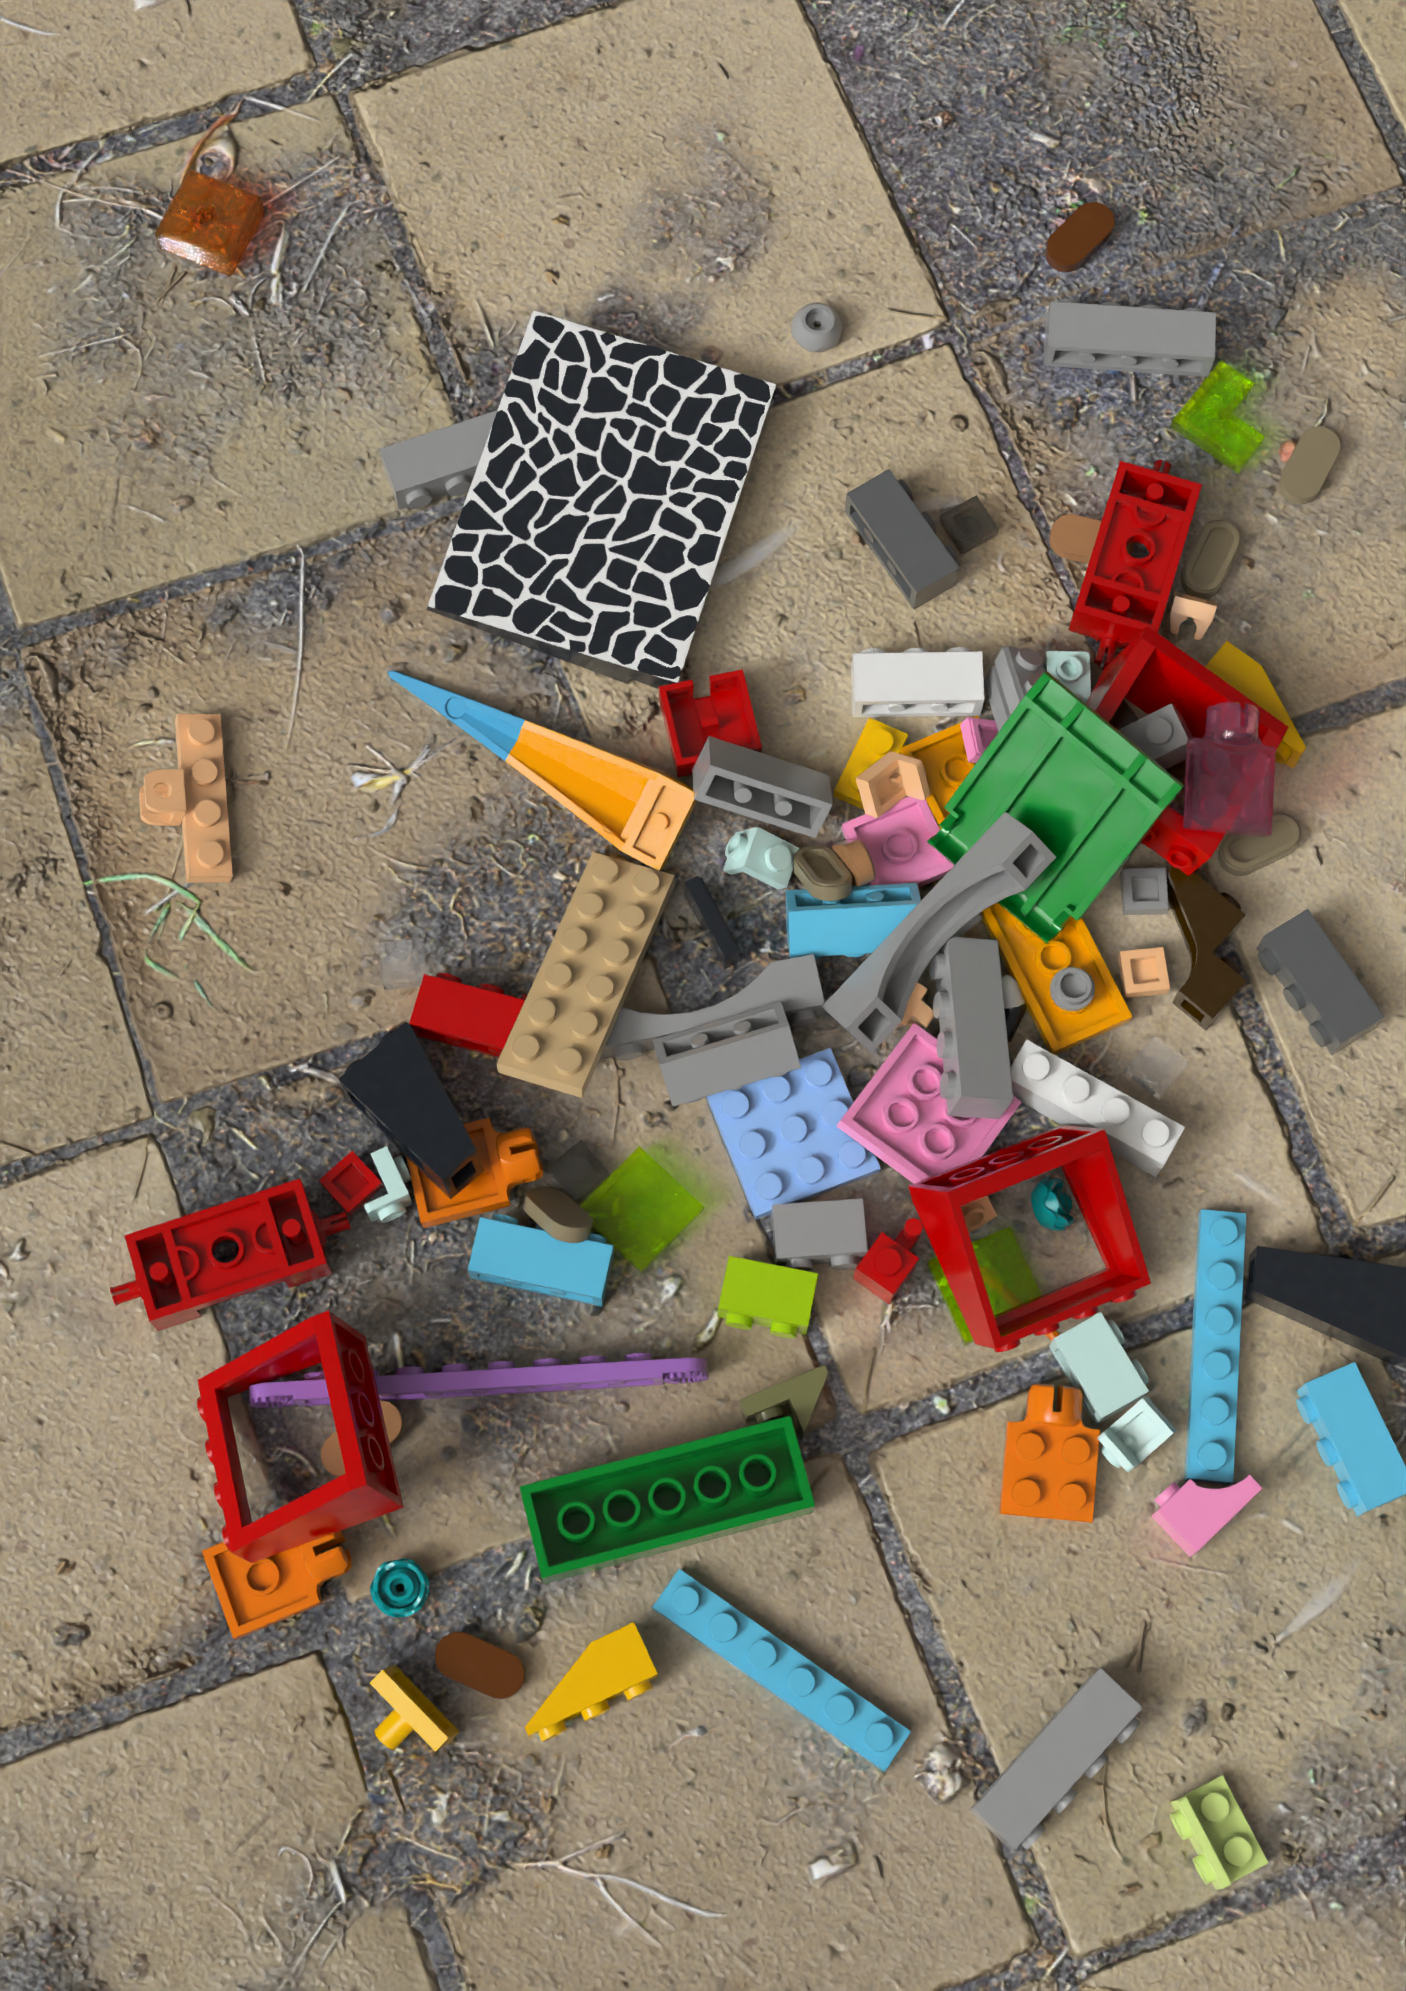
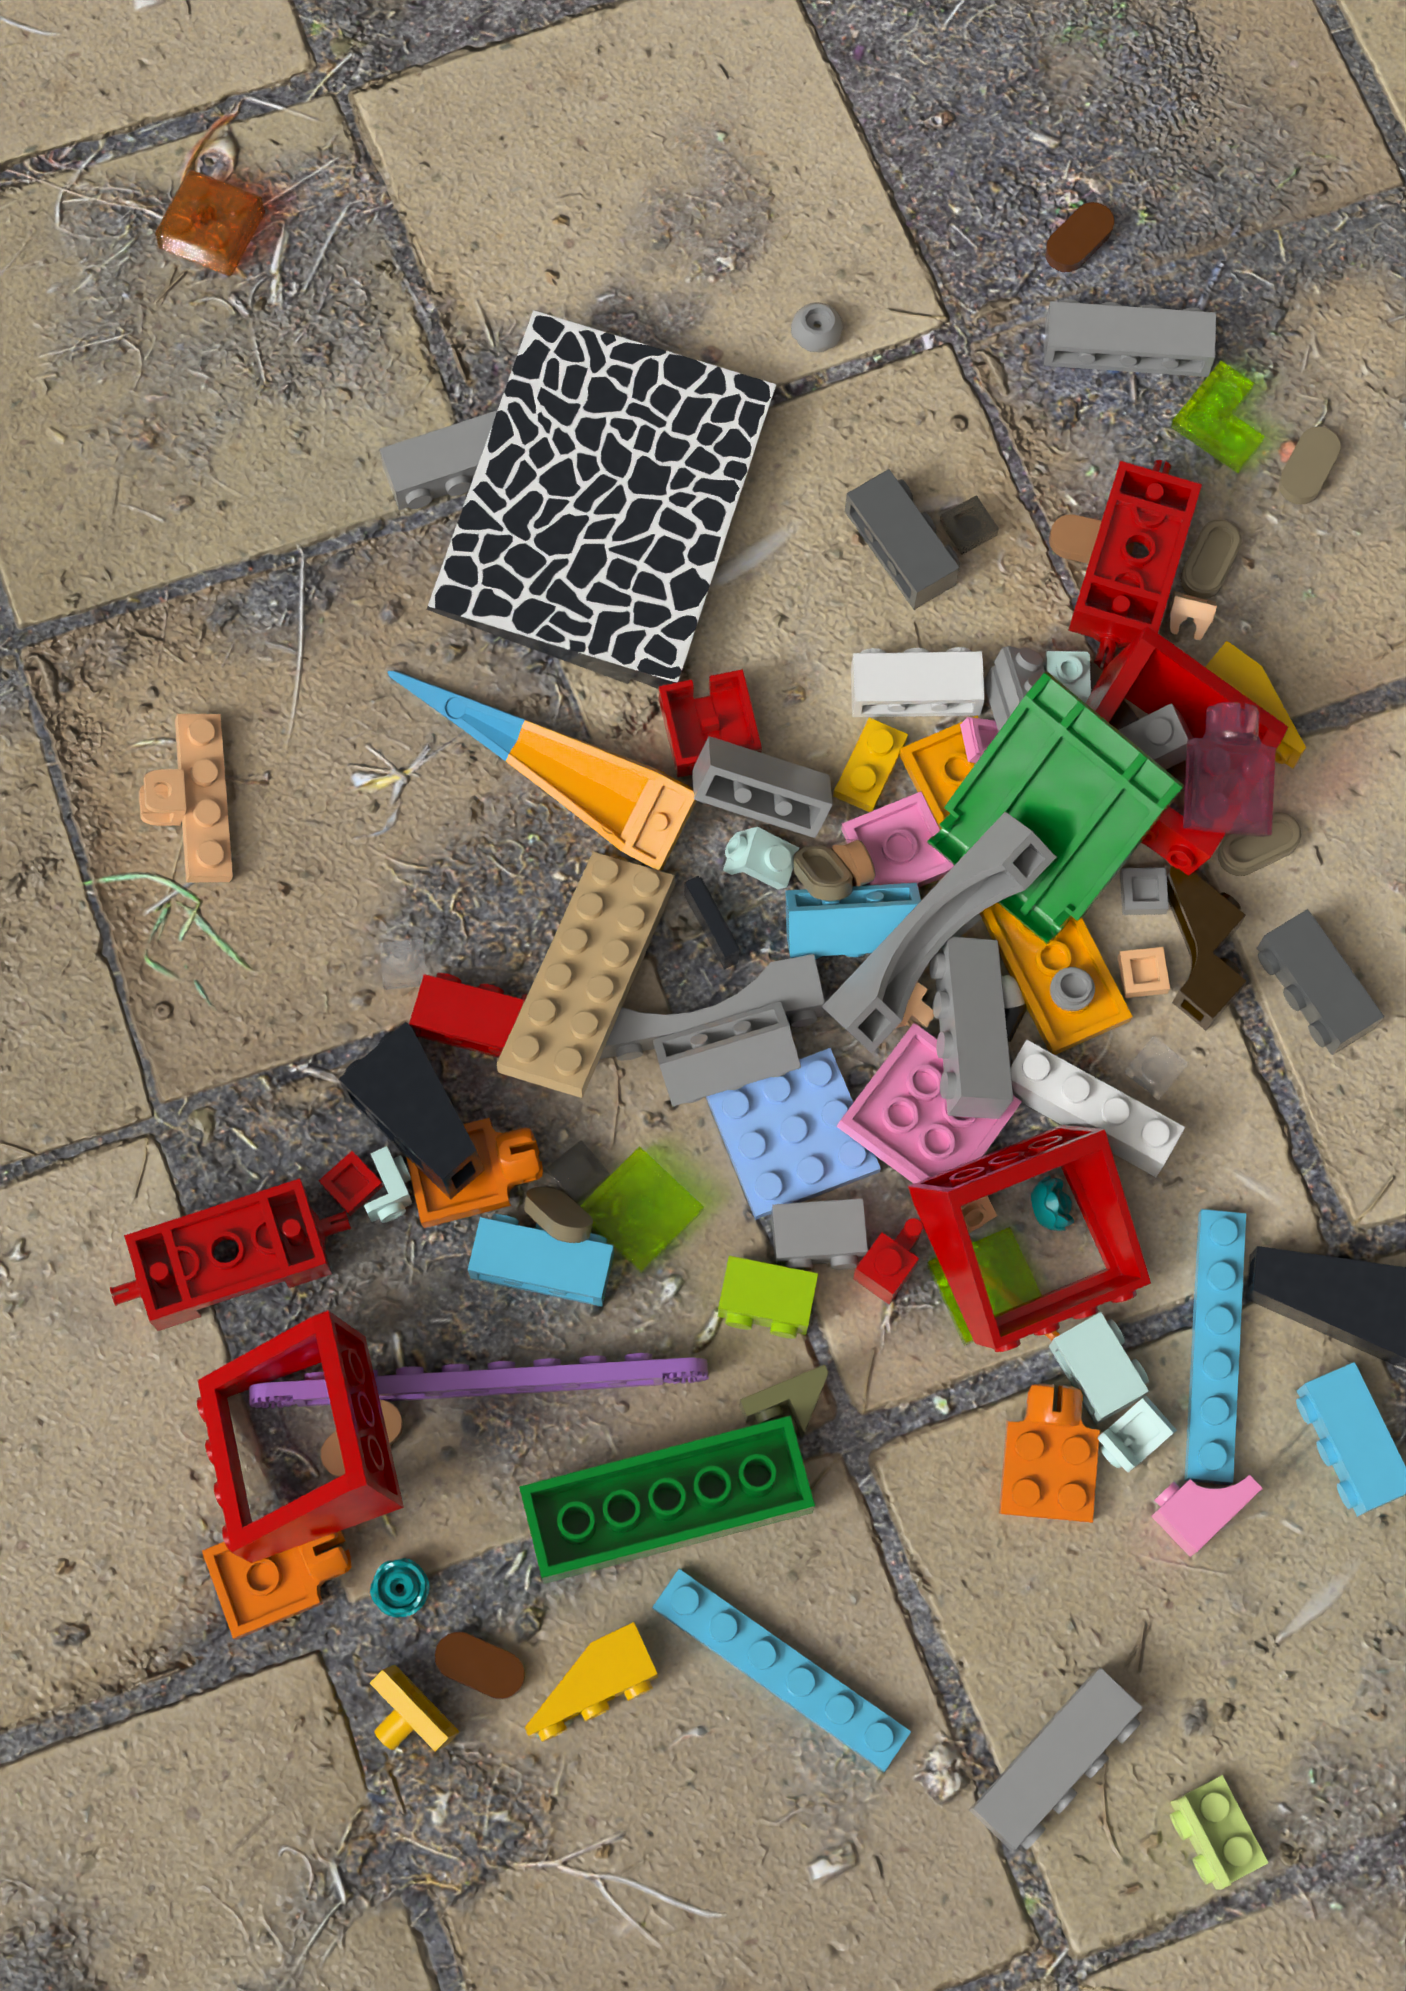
(890, 782): light nougat bracket -> none

